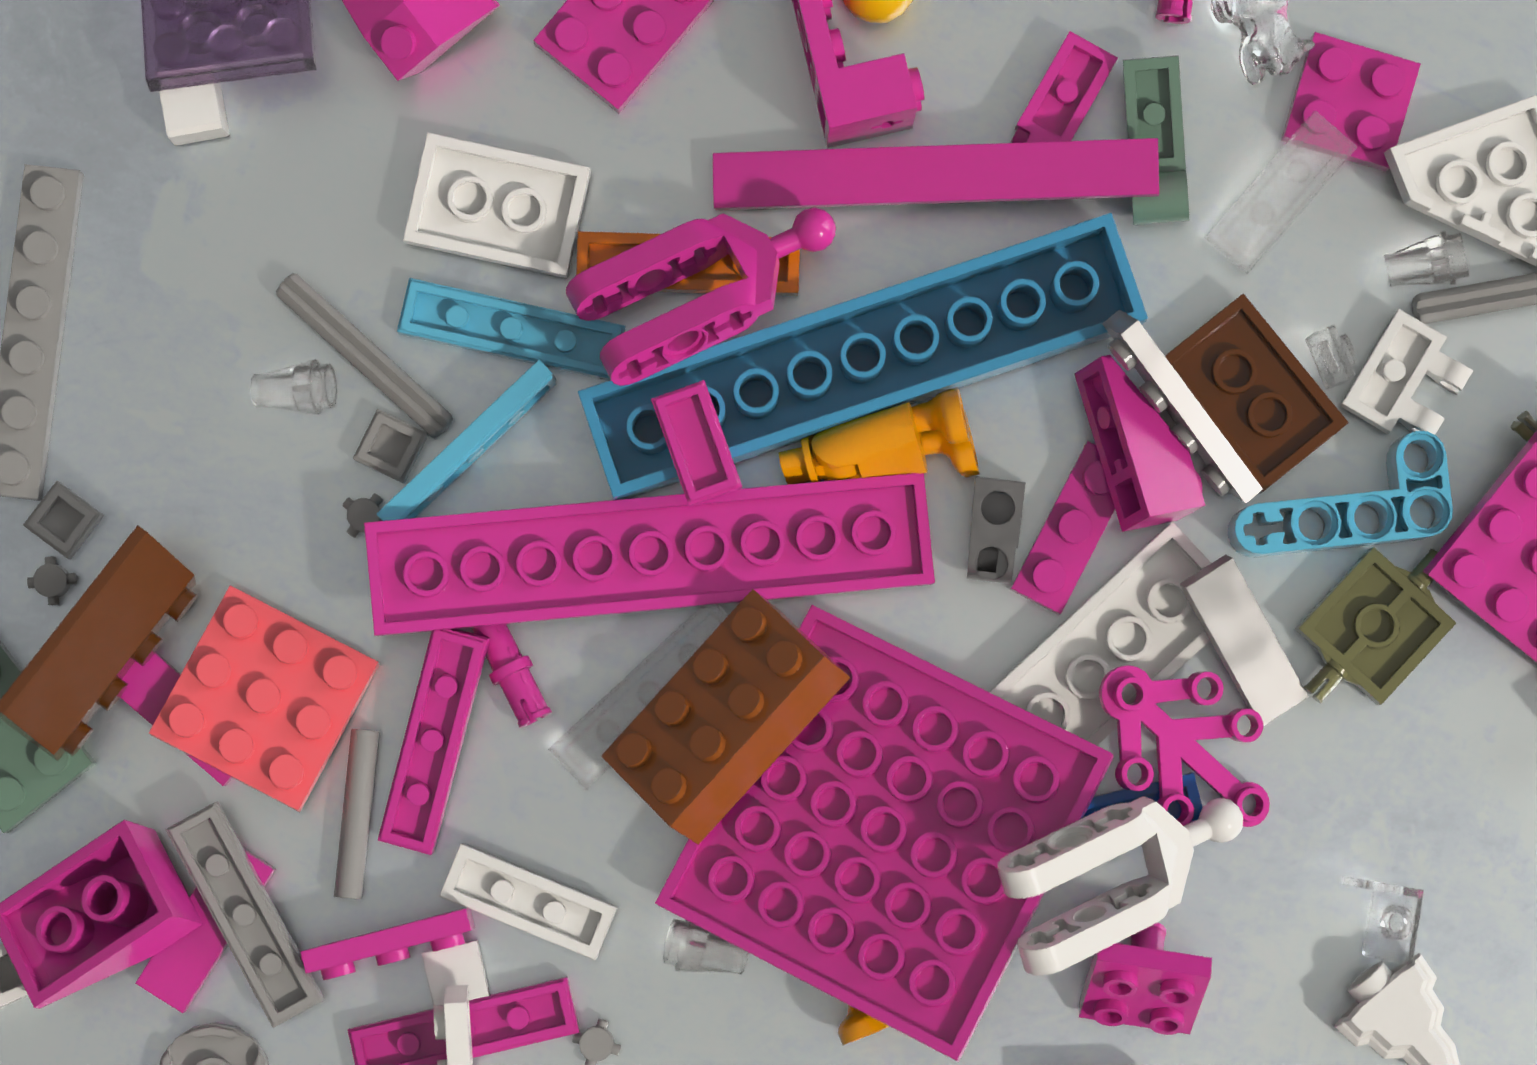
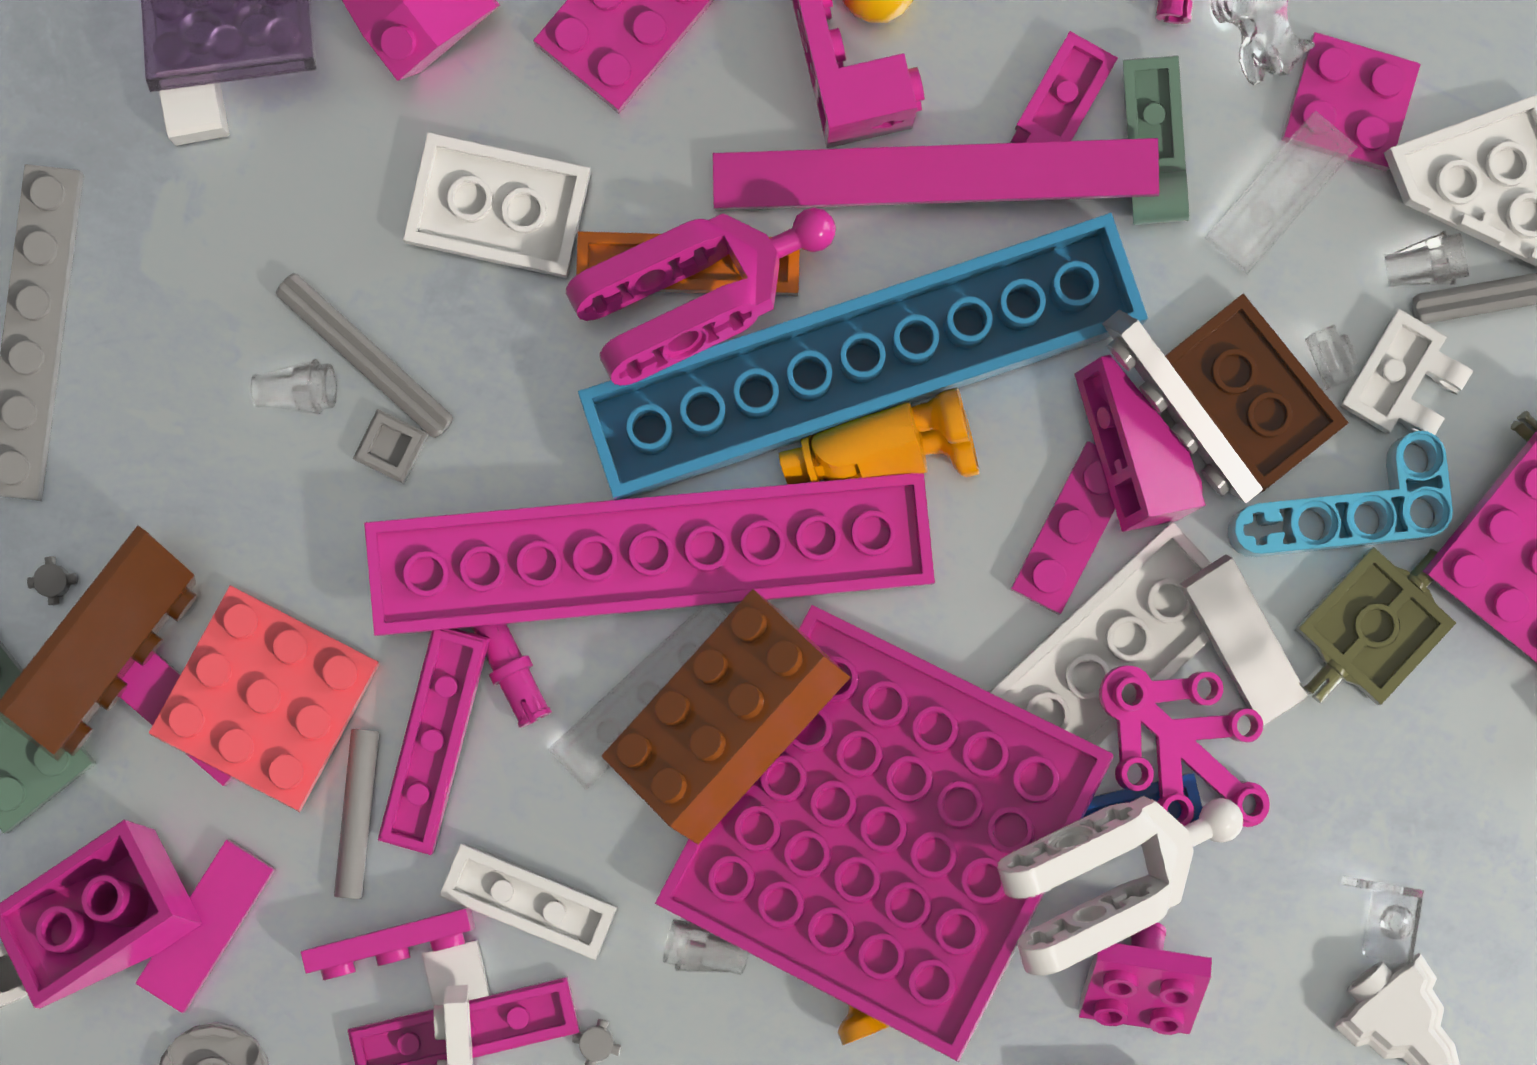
(63, 520): light grey tile -> none
(245, 914): light grey tile -> none
(361, 511): light grey piece -> none
(470, 444): medium azure tile -> none
(505, 328): medium azure tile -> none
(696, 443): dark pink tile -> none
(995, 529): flat silver leg -> none

